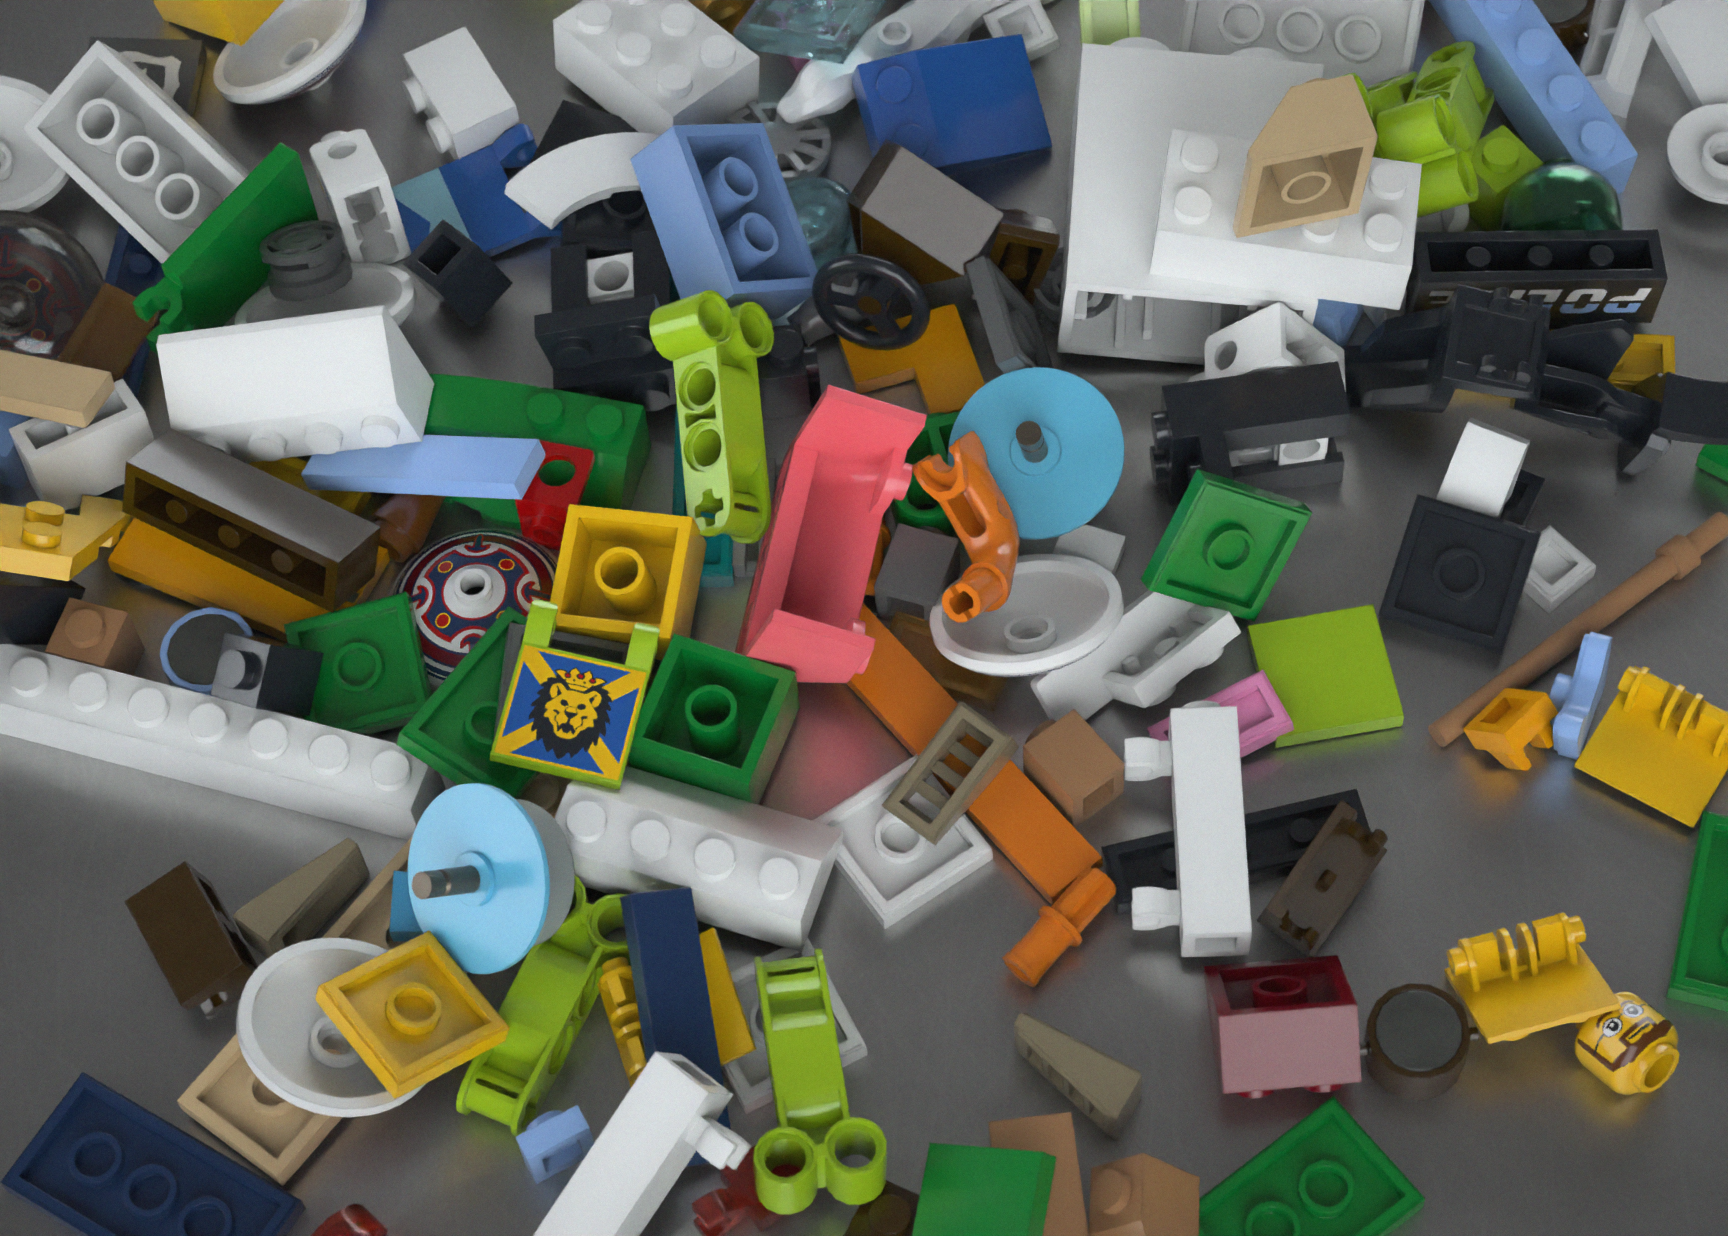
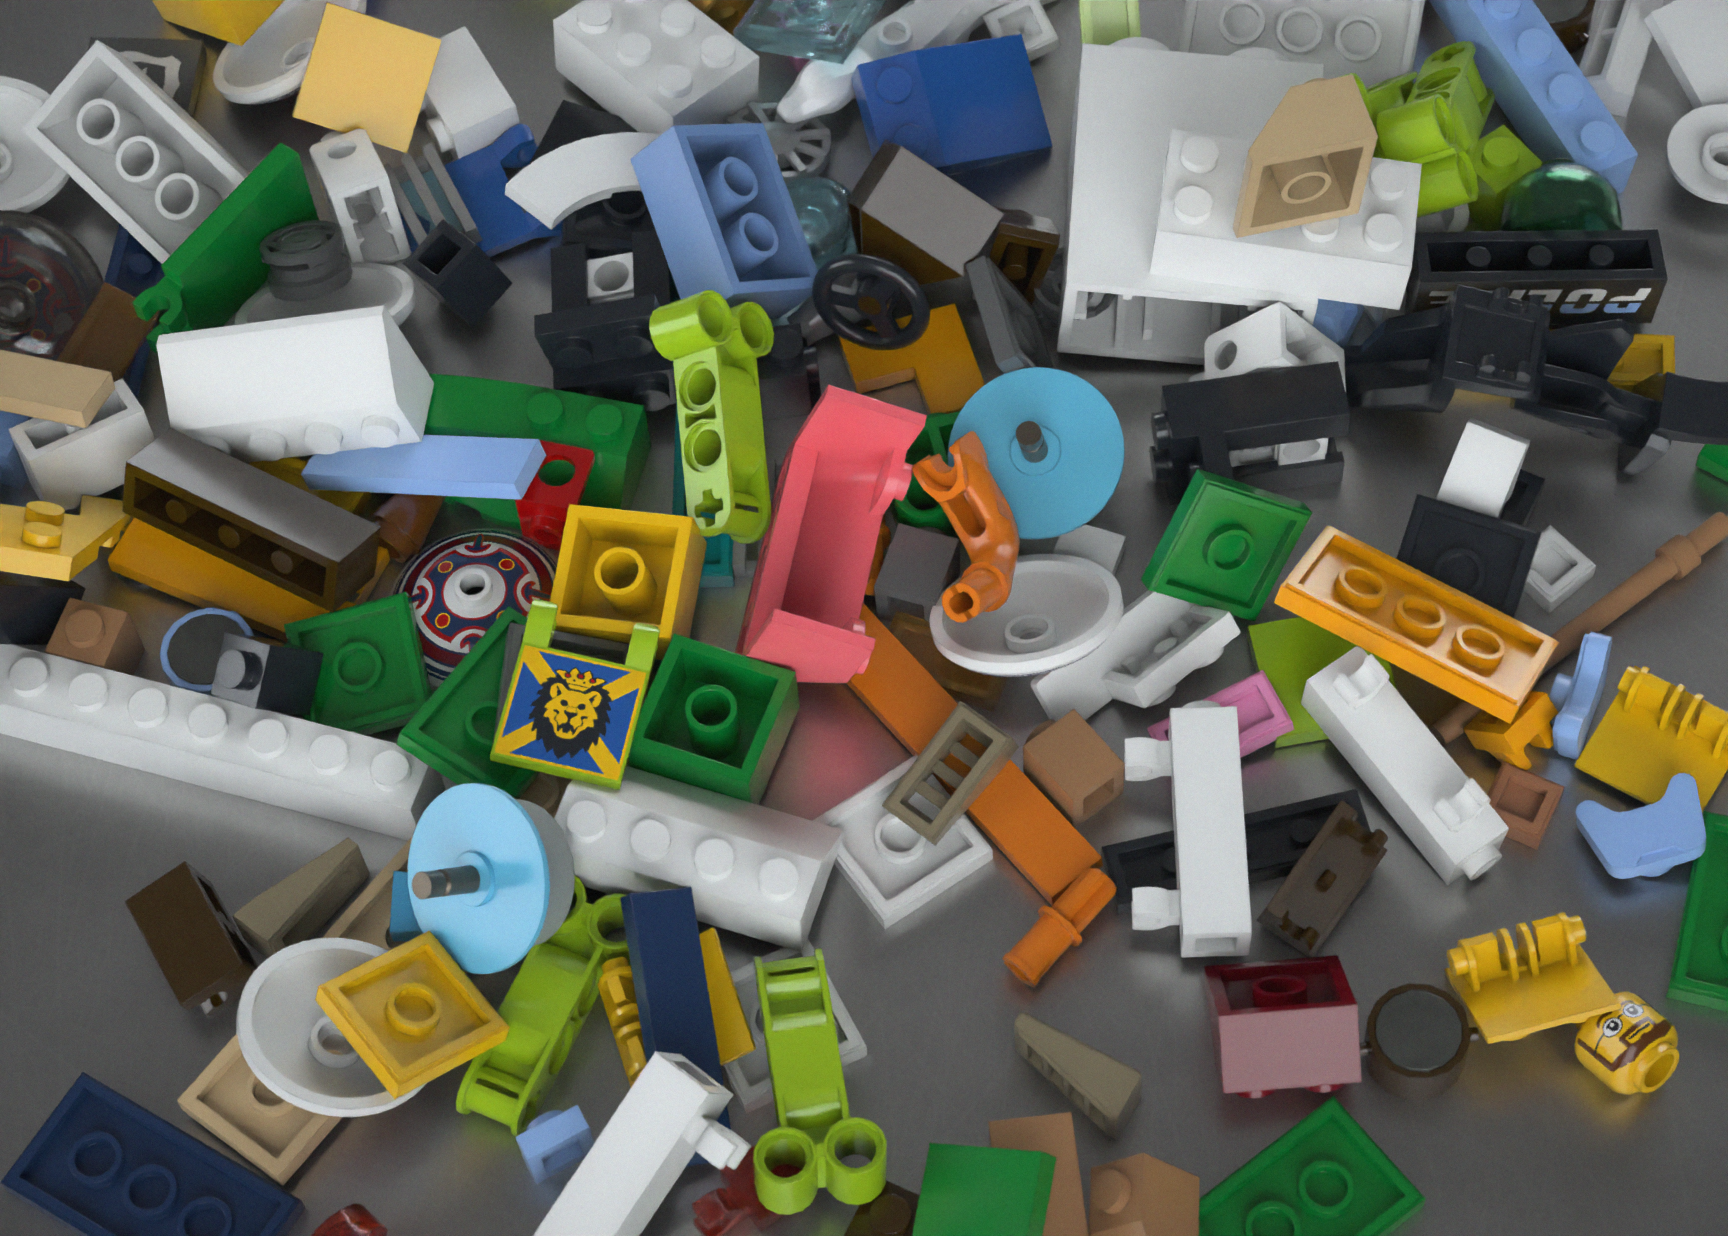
(366, 76): none -> yellow tile
(413, 170): none -> light grey tile
(1405, 766): none -> white brick
(1417, 623): none -> light orange tile
(1524, 803): none -> nougat tile
(1648, 837): none -> light blue piece

